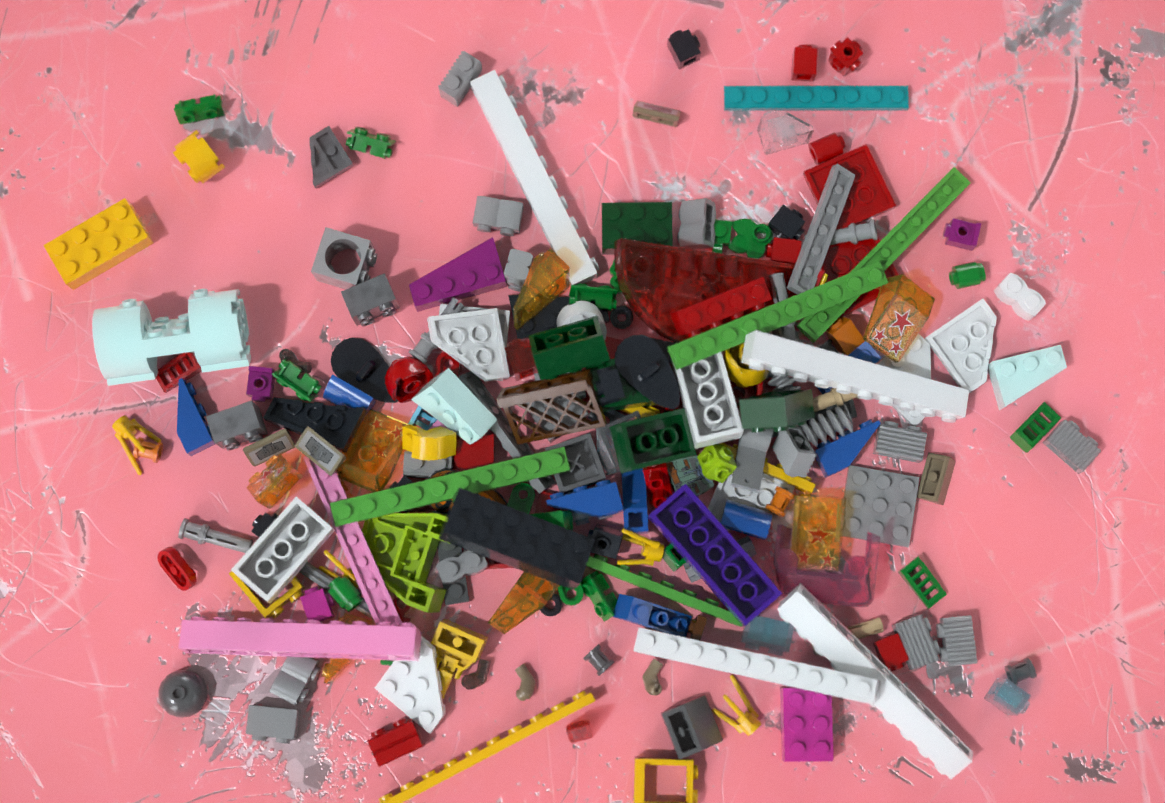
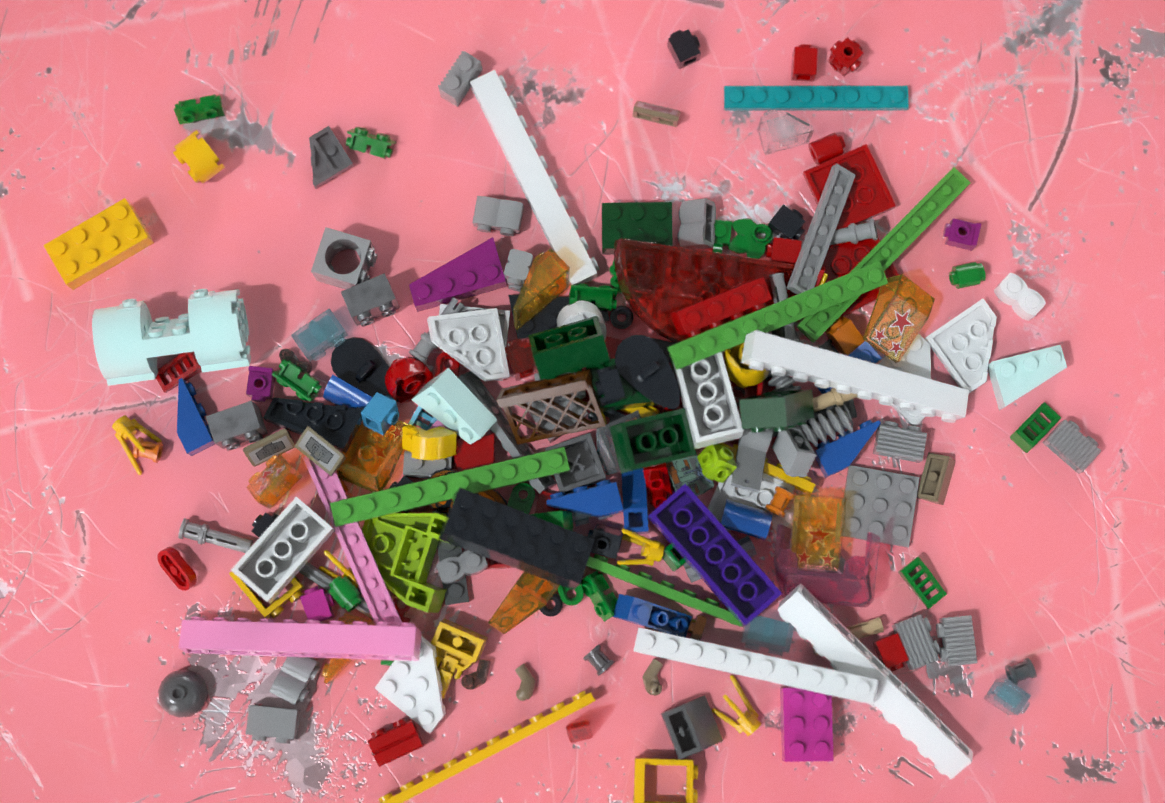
(319, 335): none -> clear light blue brick
(380, 413): none -> dark azure brick

